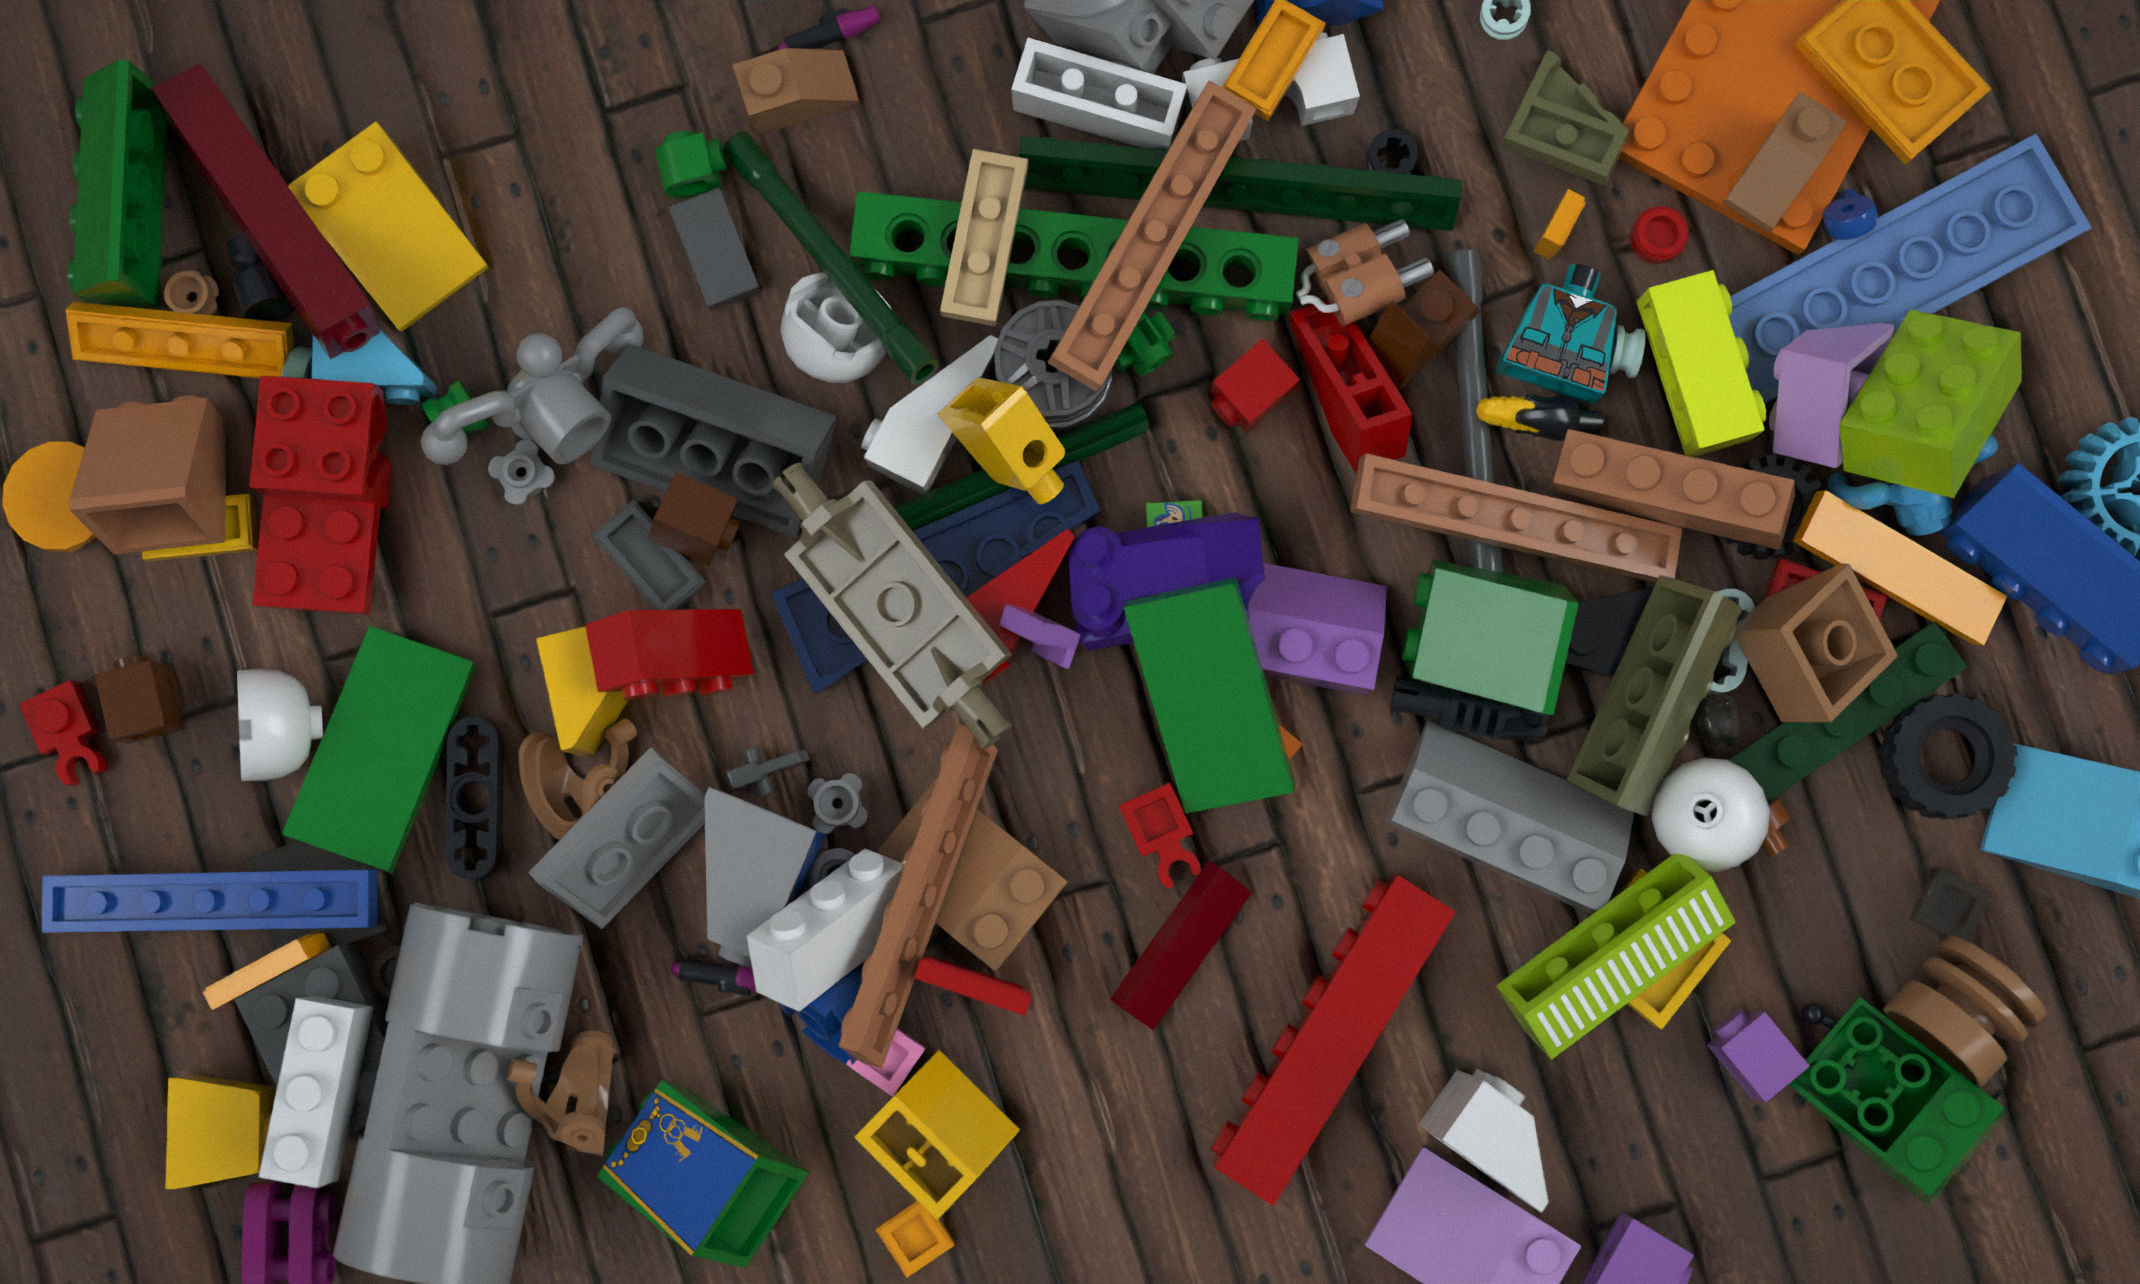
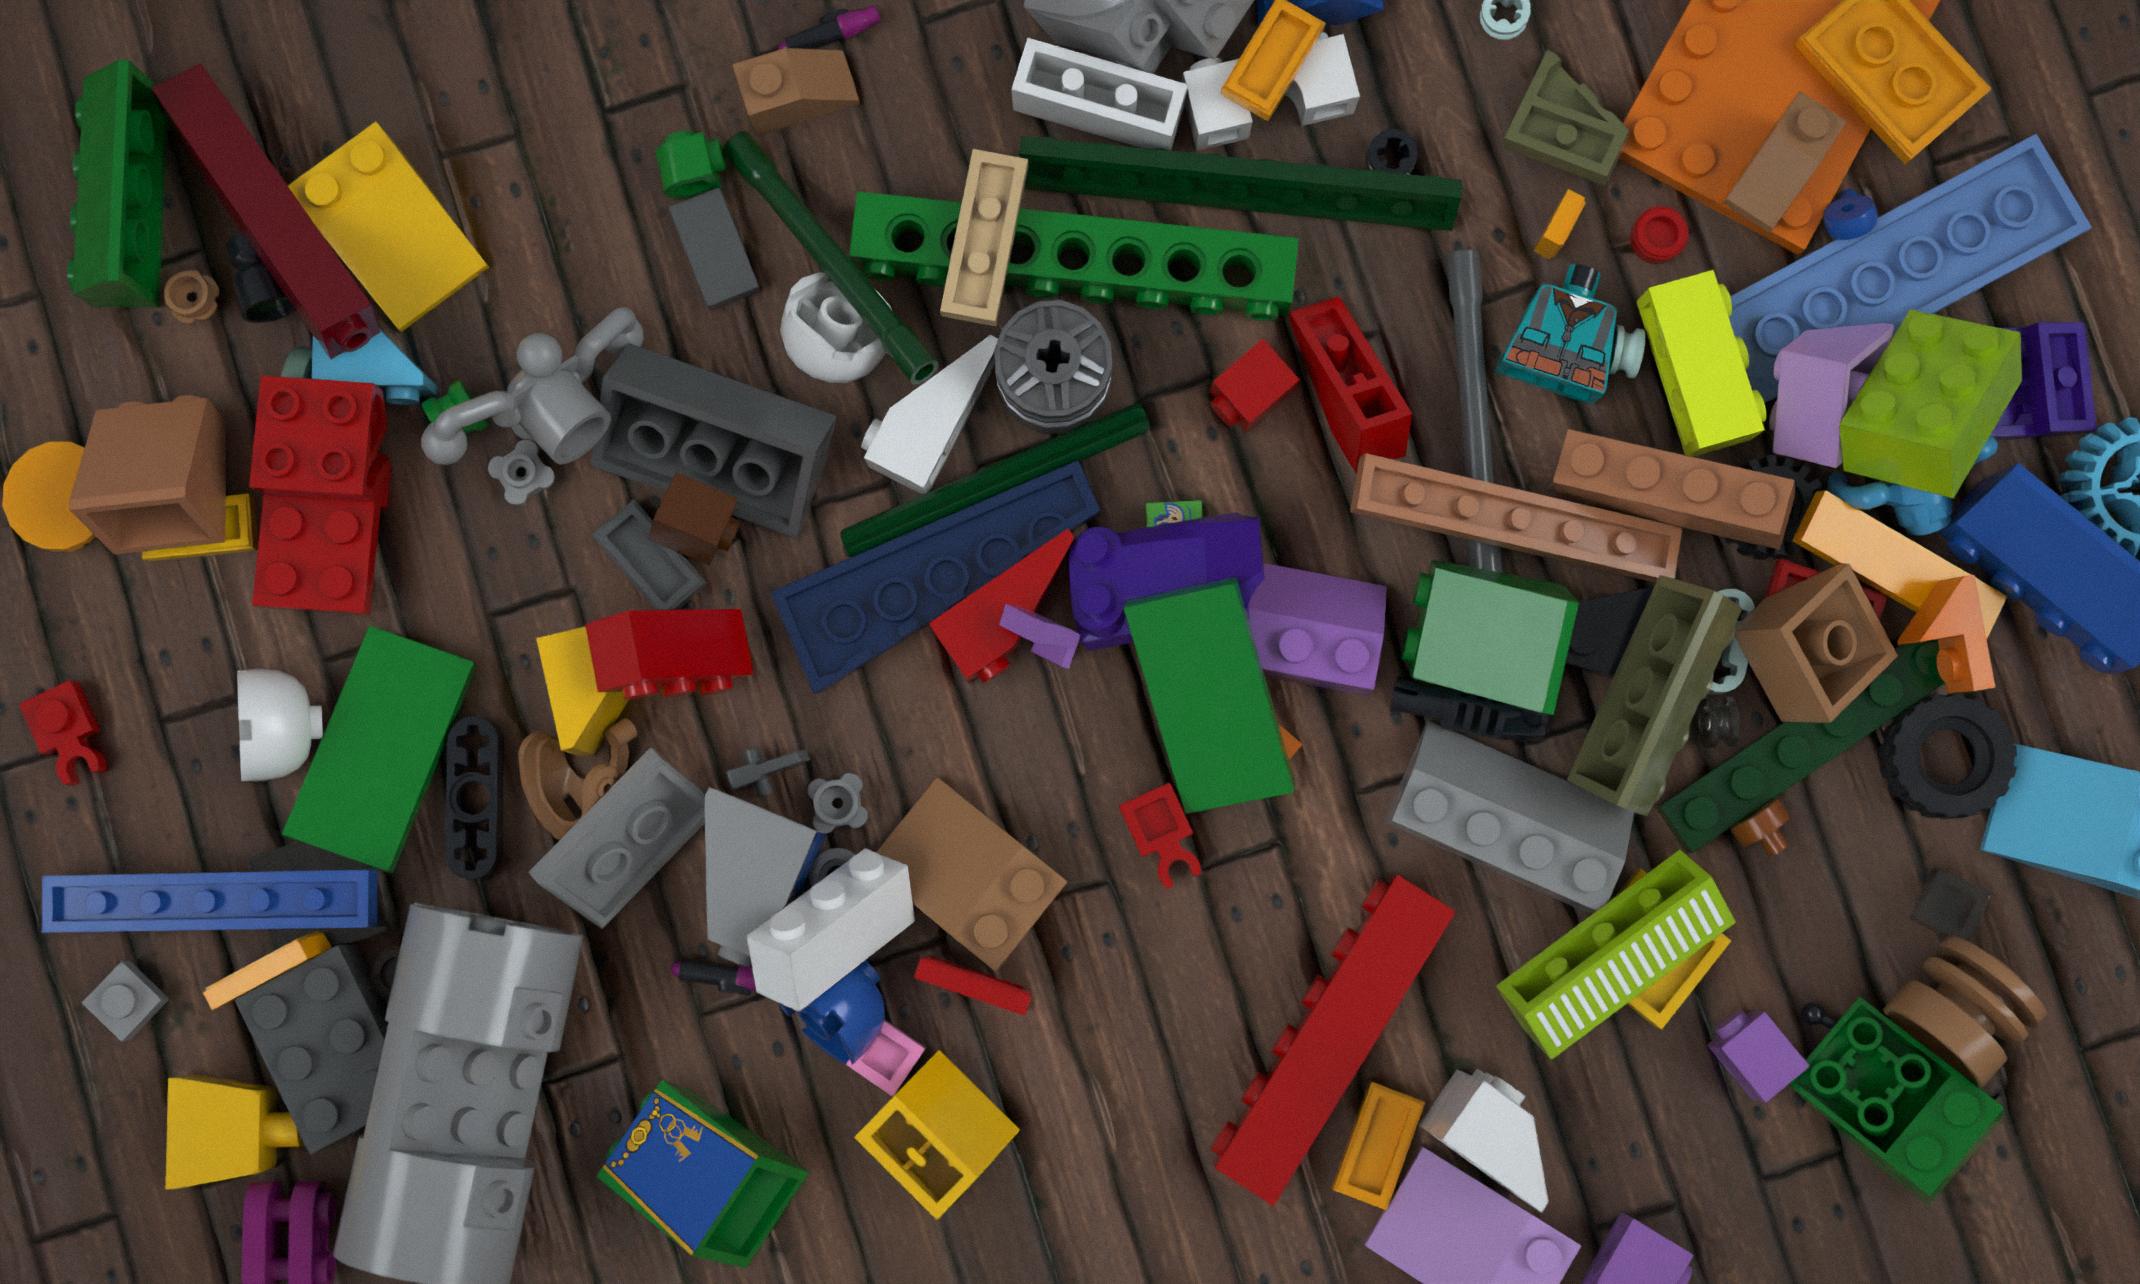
(125, 1001): none -> light grey plate
(138, 700): reddish brown brick -> none
(178, 340): light orange tile -> none
(316, 1091): white brick -> none
(583, 1076): medium nougat helmet -> none
(896, 603): dark tan plate -> none
(914, 1237): light orange tile -> none
(917, 900): nougat plate -> none
(1007, 436): yellow torso -> none
(1147, 345): green gear -> none
(1152, 236): nougat plate -> none
(1180, 945): dark red tile -> none
(1357, 274): nougat piece -> none
(1378, 1145): none -> light orange tile
(1421, 328): reddish brown slope -> none
(1539, 415): black piece -> none
(1739, 820): white cylinder -> none
(1955, 619): none -> orange slope
(2054, 385): none -> dark purple slope

